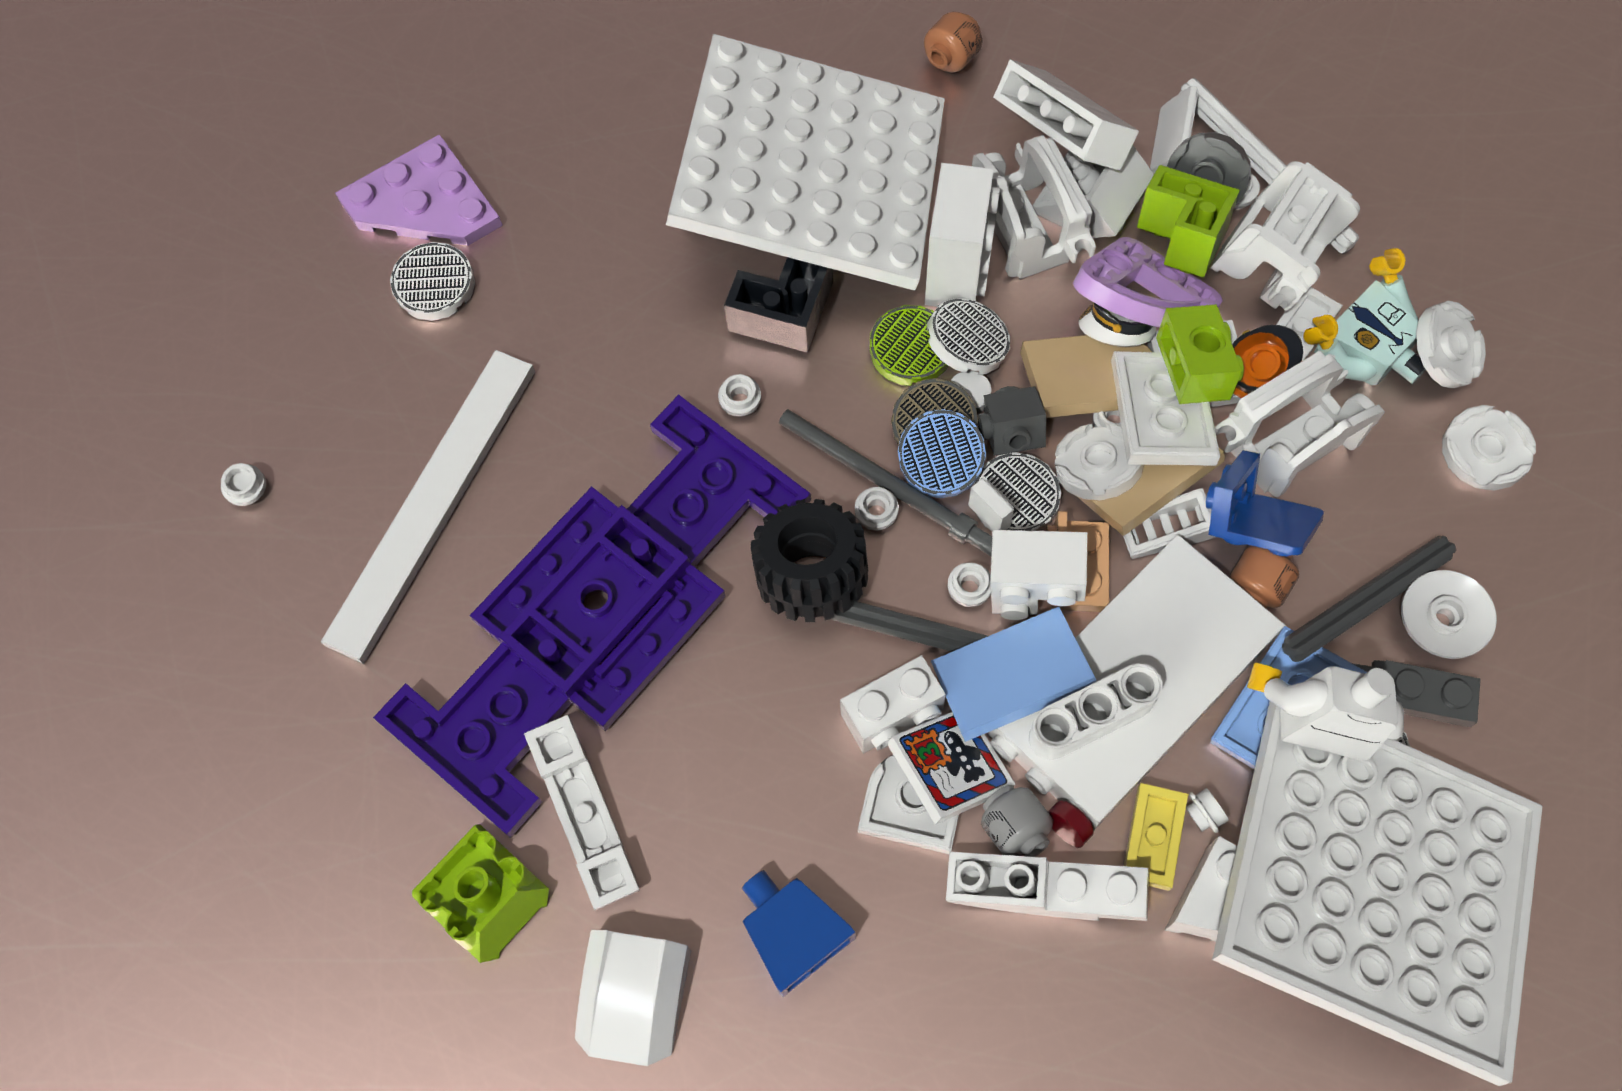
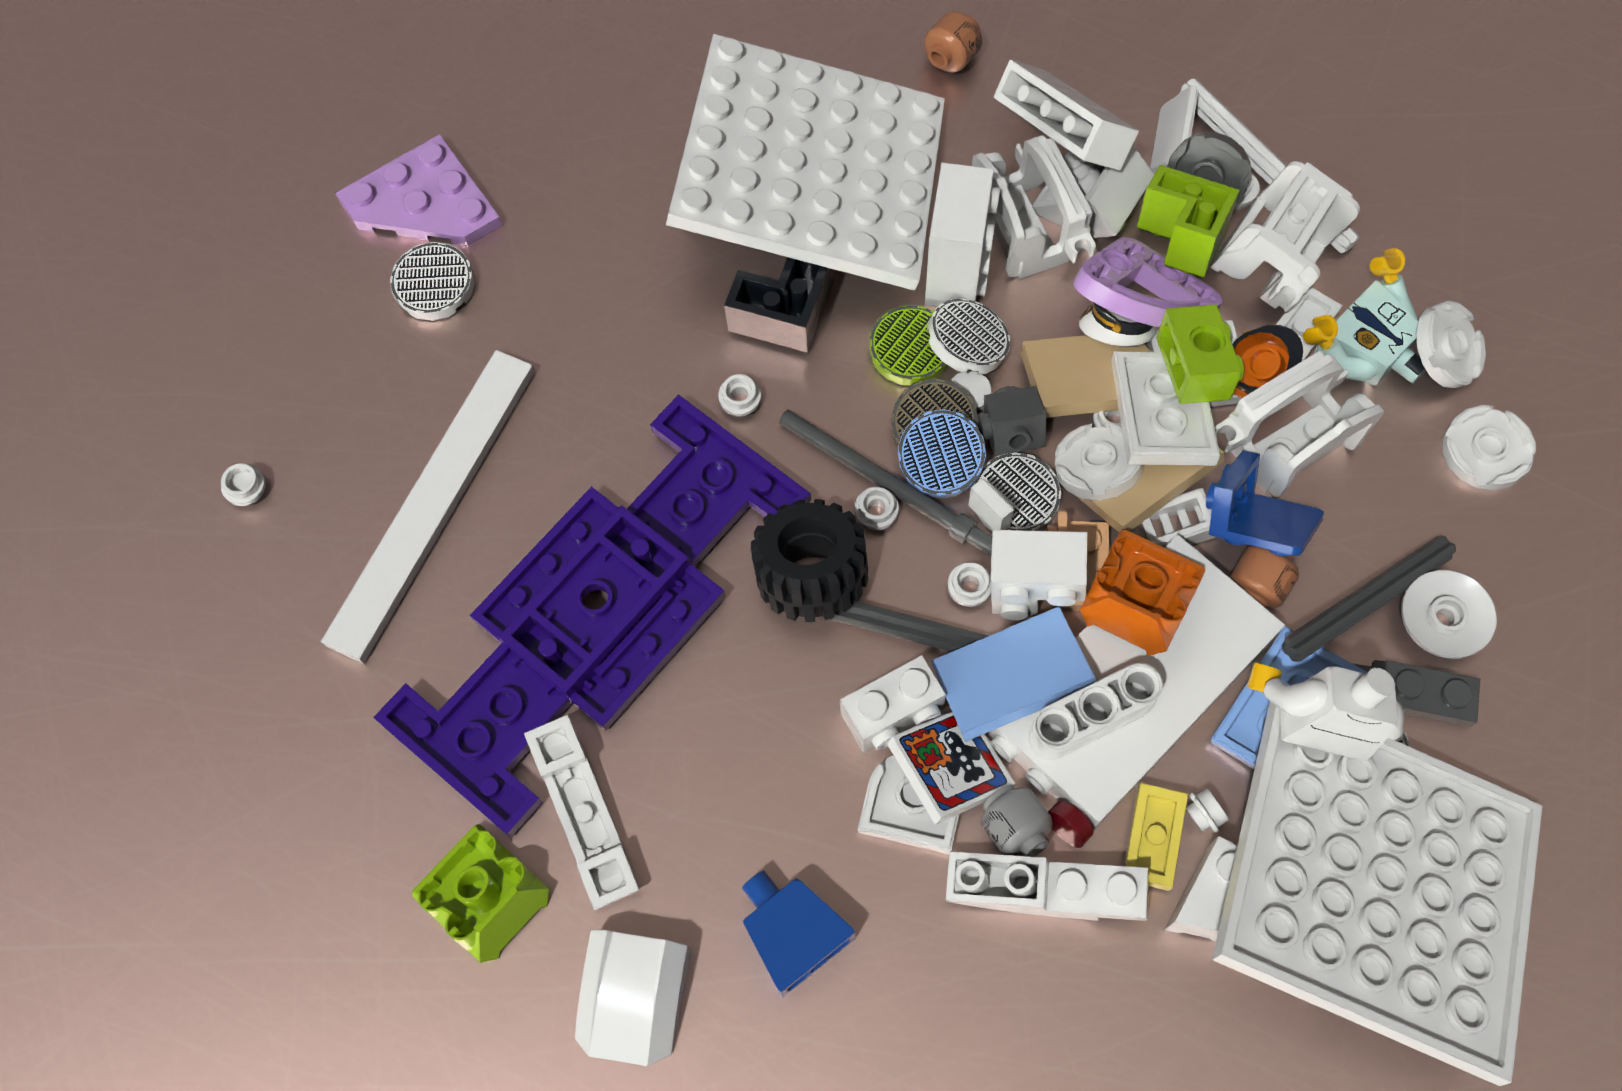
(1141, 592): none -> orange slope

